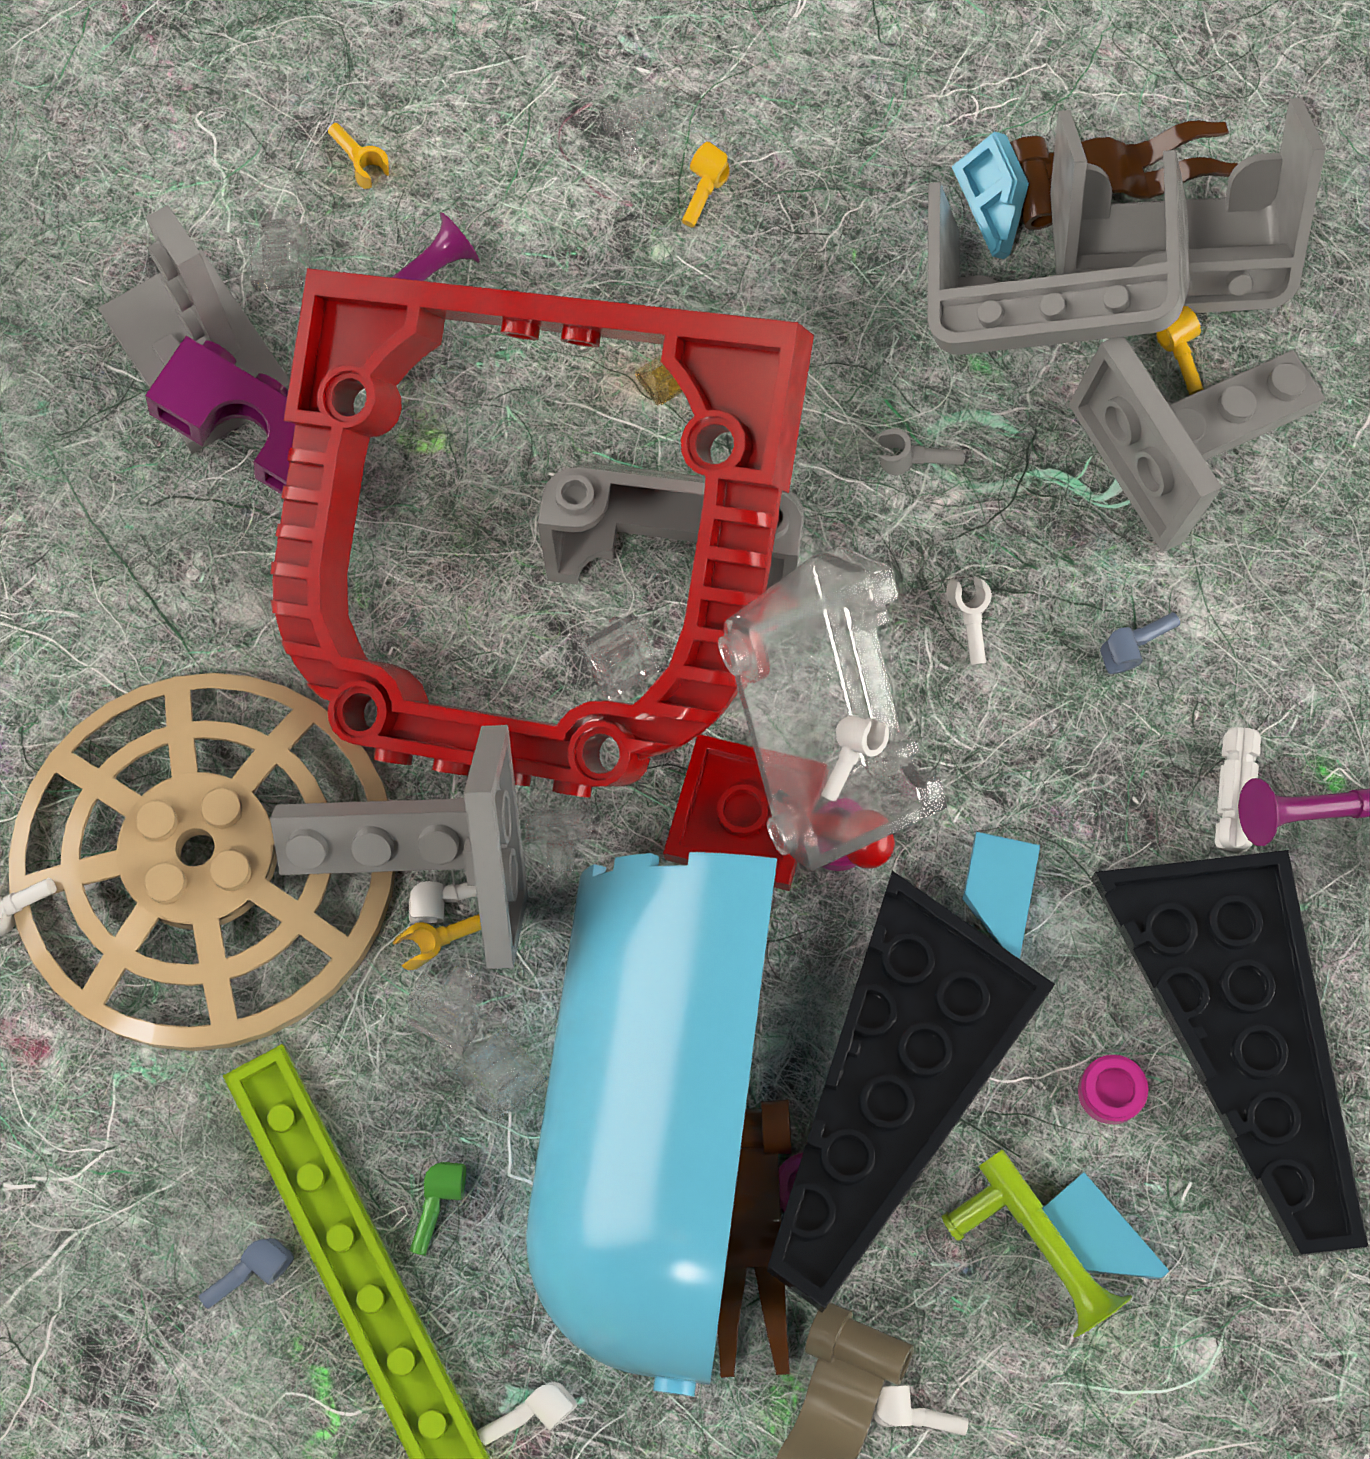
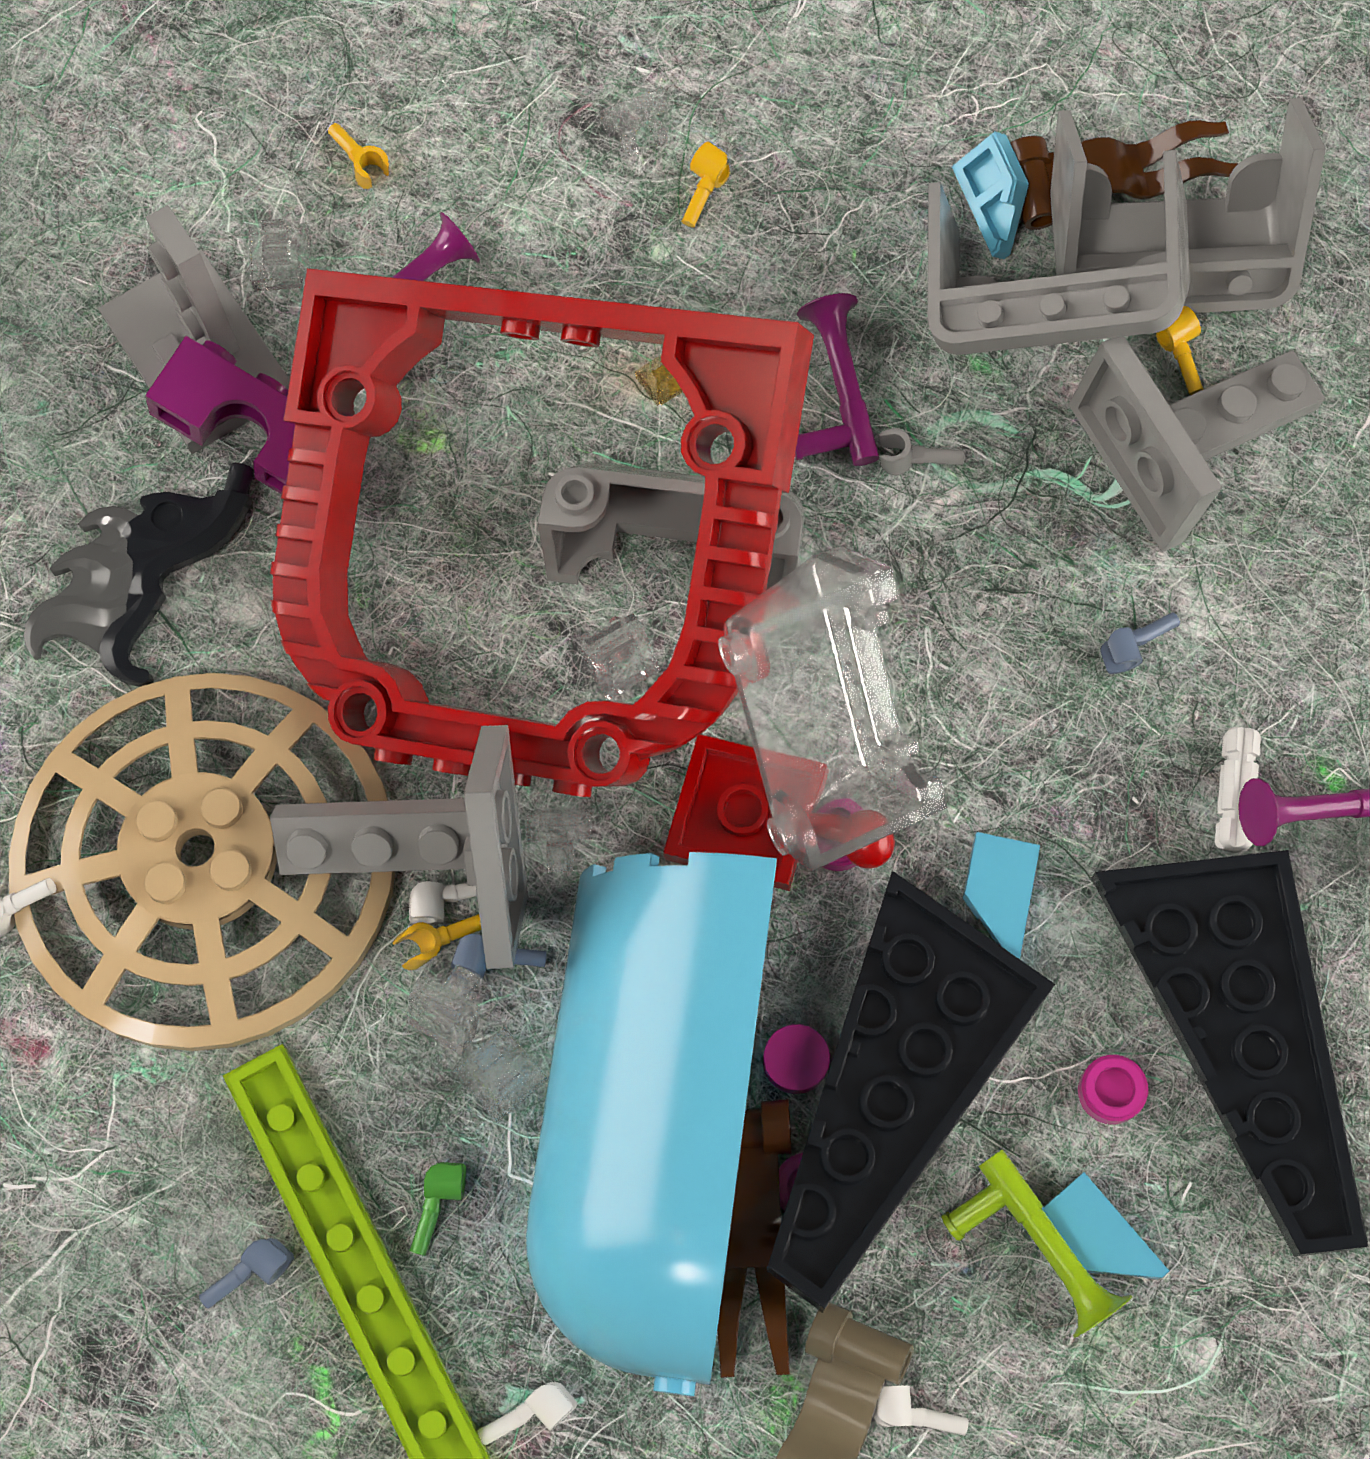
(124, 569): none -> piece
(471, 955): none -> sand blue hand
(796, 1059): none -> dark pink tile
(830, 318): none -> magenta piece
(856, 737): white hand -> none
(972, 615): white hand -> none

